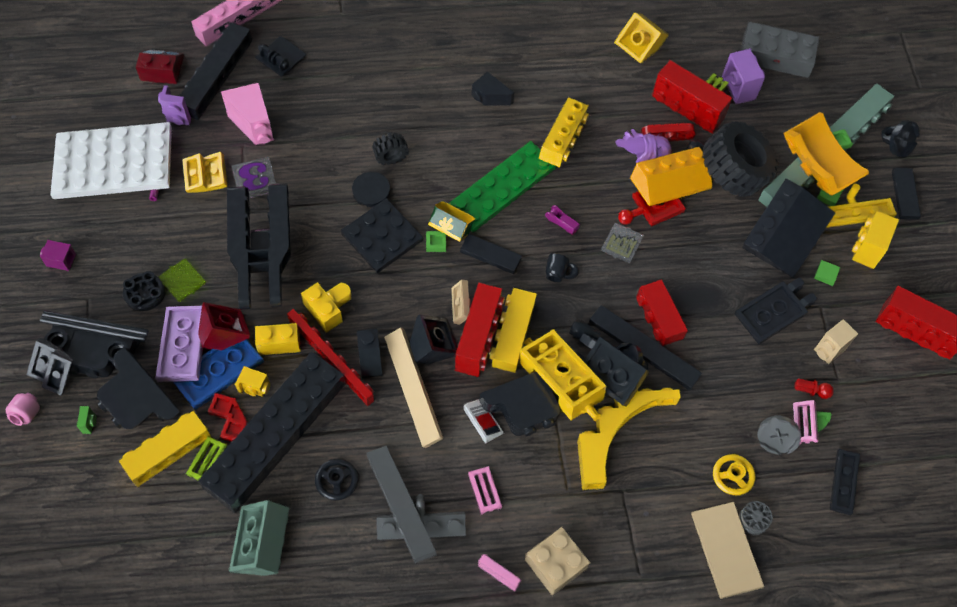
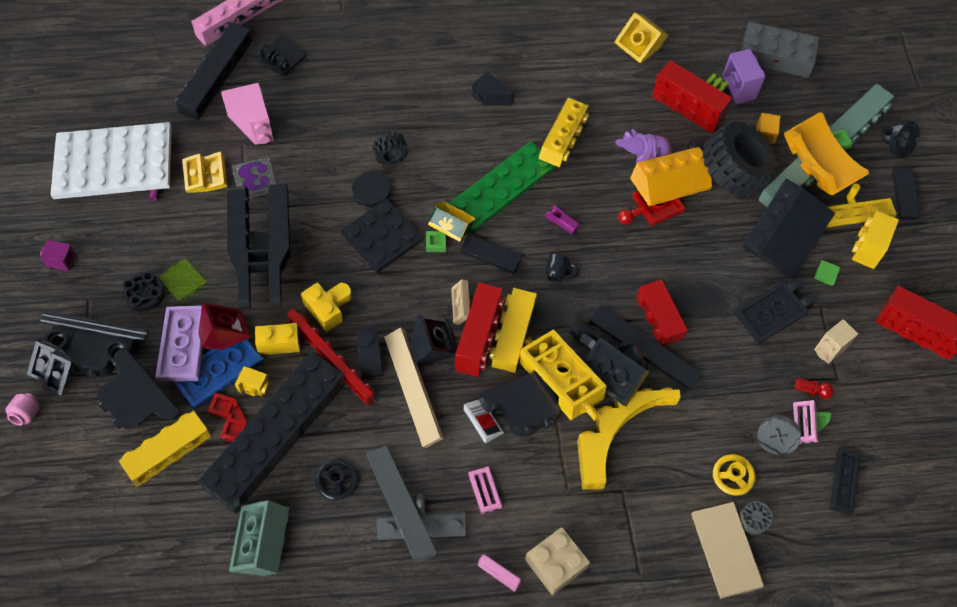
(86, 420): bright green plate -> none
(159, 66): dark red slope -> none
(174, 107): medium lavender bracket -> none
(191, 471): lime tile -> none
(622, 243): piece -> none
(677, 131): red beam -> none
(769, 126): none -> light orange brick
(829, 199): bright green tile -> none

